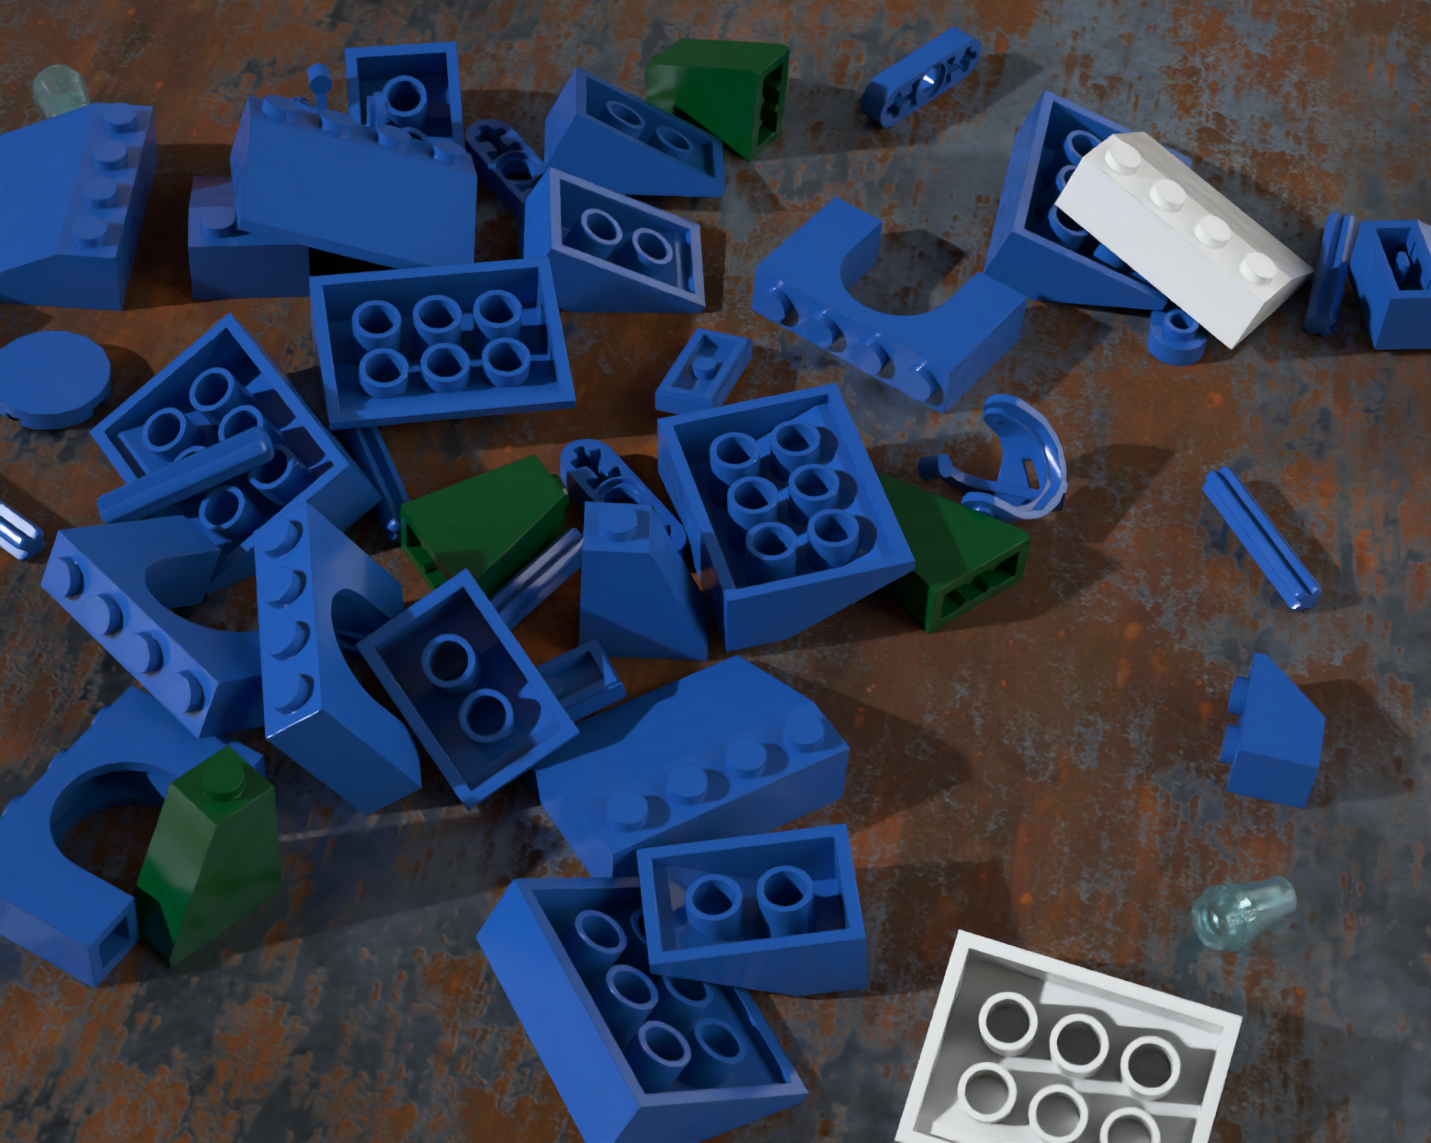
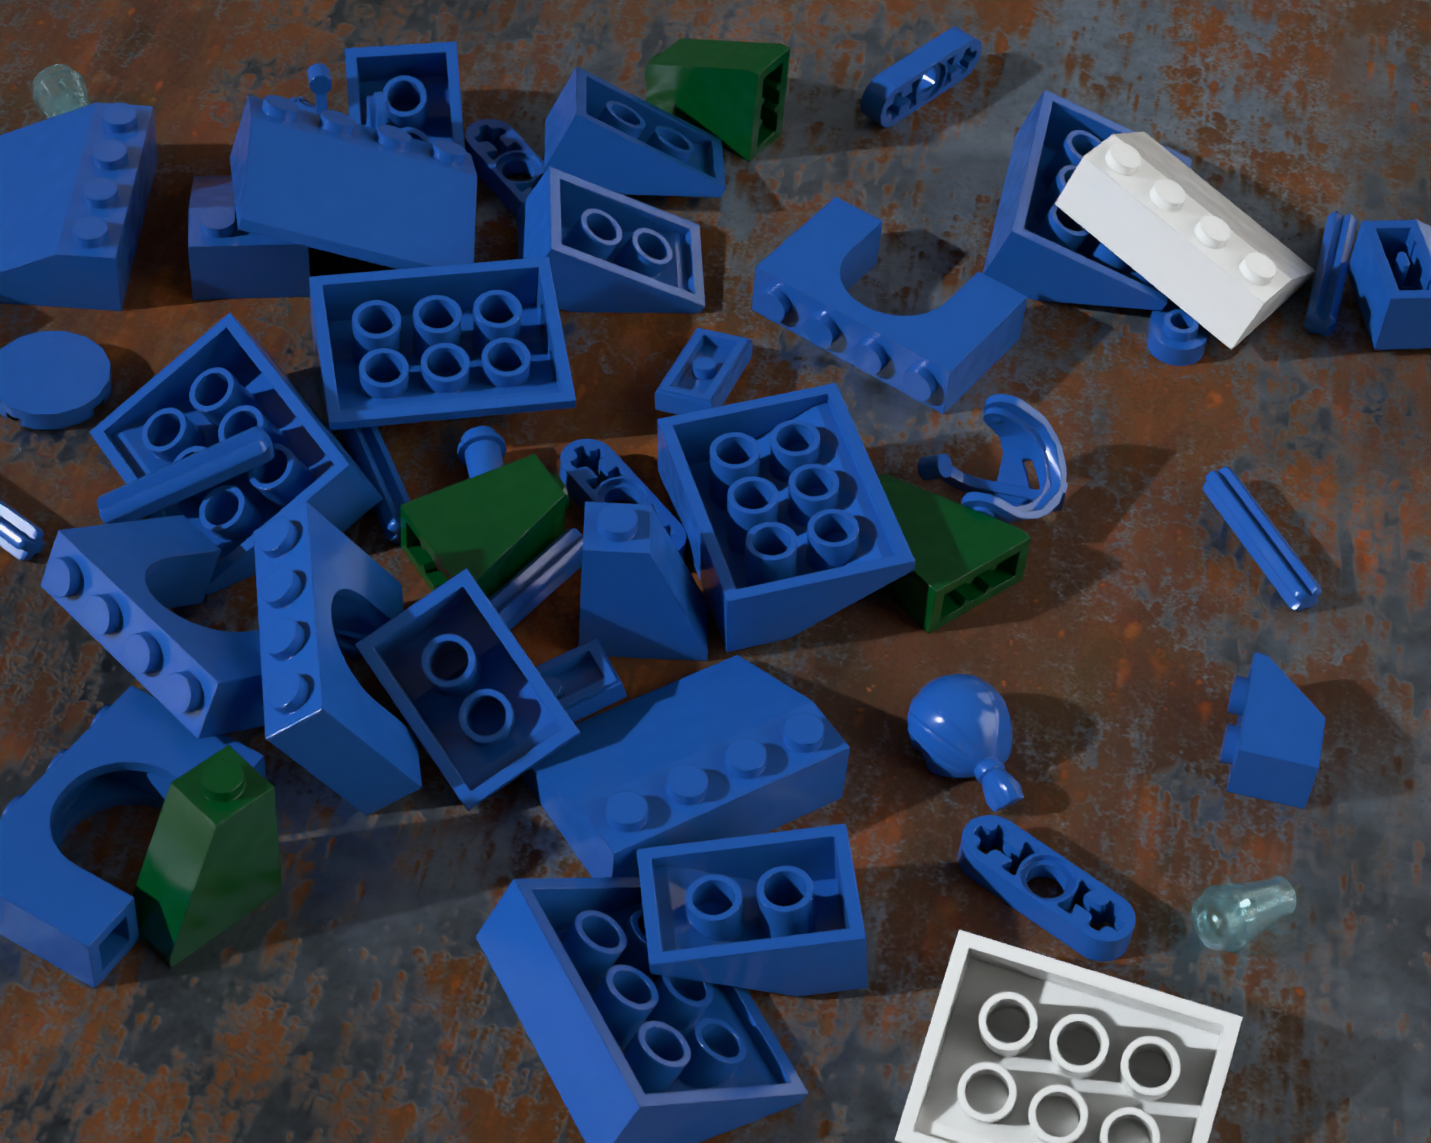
(481, 450): none -> blue pin
(965, 733): none -> blue hair
(1051, 914): none -> blue beam

